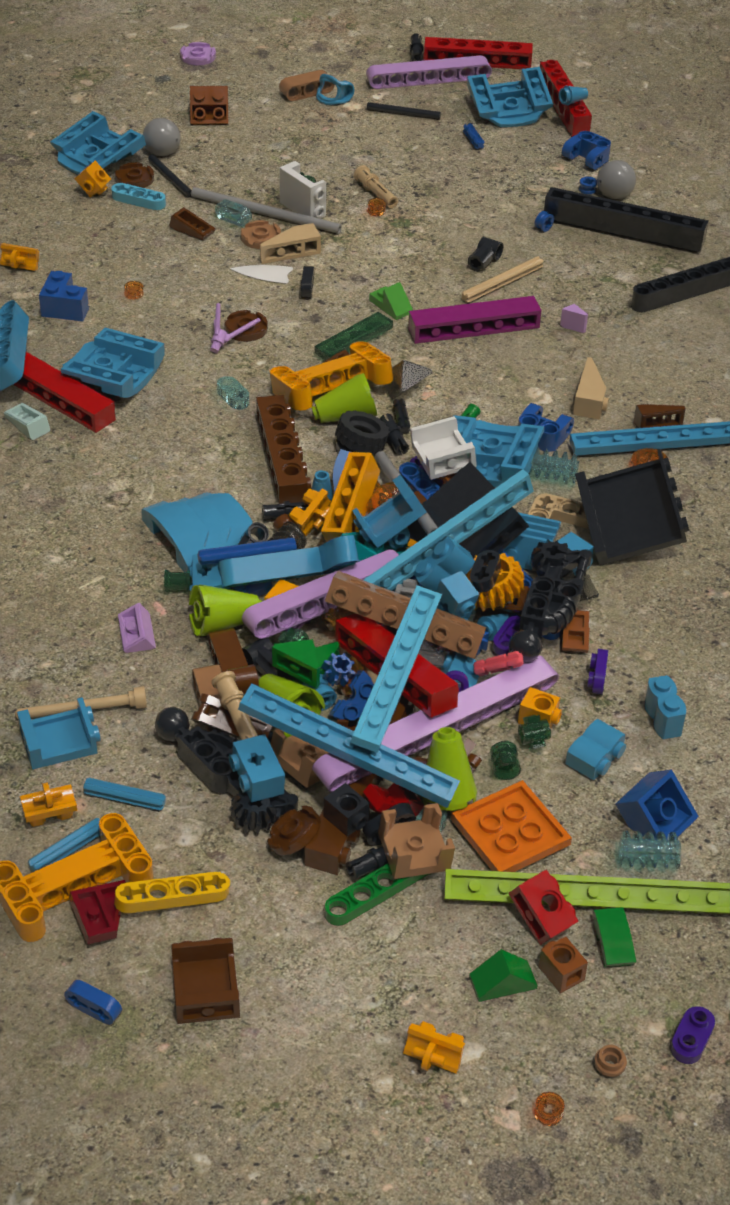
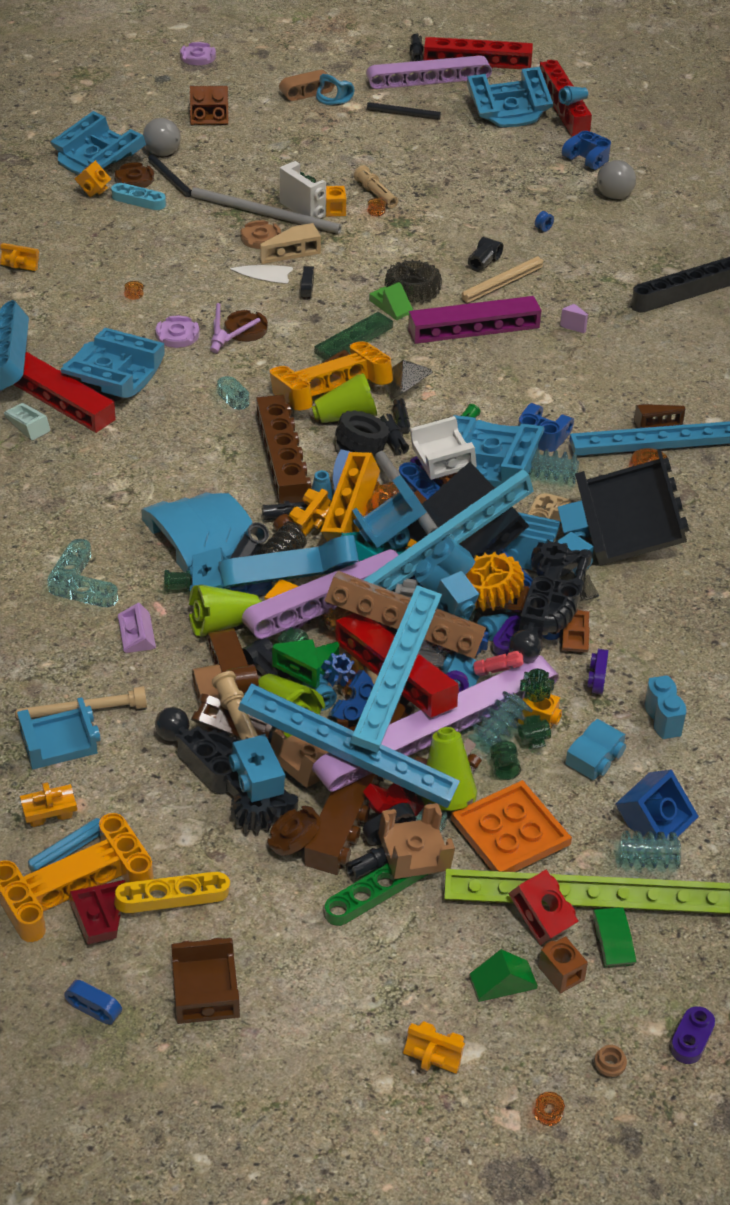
(63, 299): blue brick -> none
(65, 582): none -> clear light blue beam
(124, 794): dark azure axle -> none
(177, 331): none -> lavender tile
(188, 222): reddish brown slope -> none
(214, 555): blue axle -> none
(233, 212): clear light blue beam -> none
(335, 201): none -> light orange brick
(346, 809): black brick -> none
(417, 278): none -> clear smoke gear
(473, 136): blue axle -> none
(485, 570): black beam -> none
(501, 718): none -> clear light blue piece
(537, 685): none -> clear green gear
(574, 519): none -> dark azure brick
(588, 185): blue bush -> none
(591, 393): tan slope -> none
(626, 219): black brick -> none

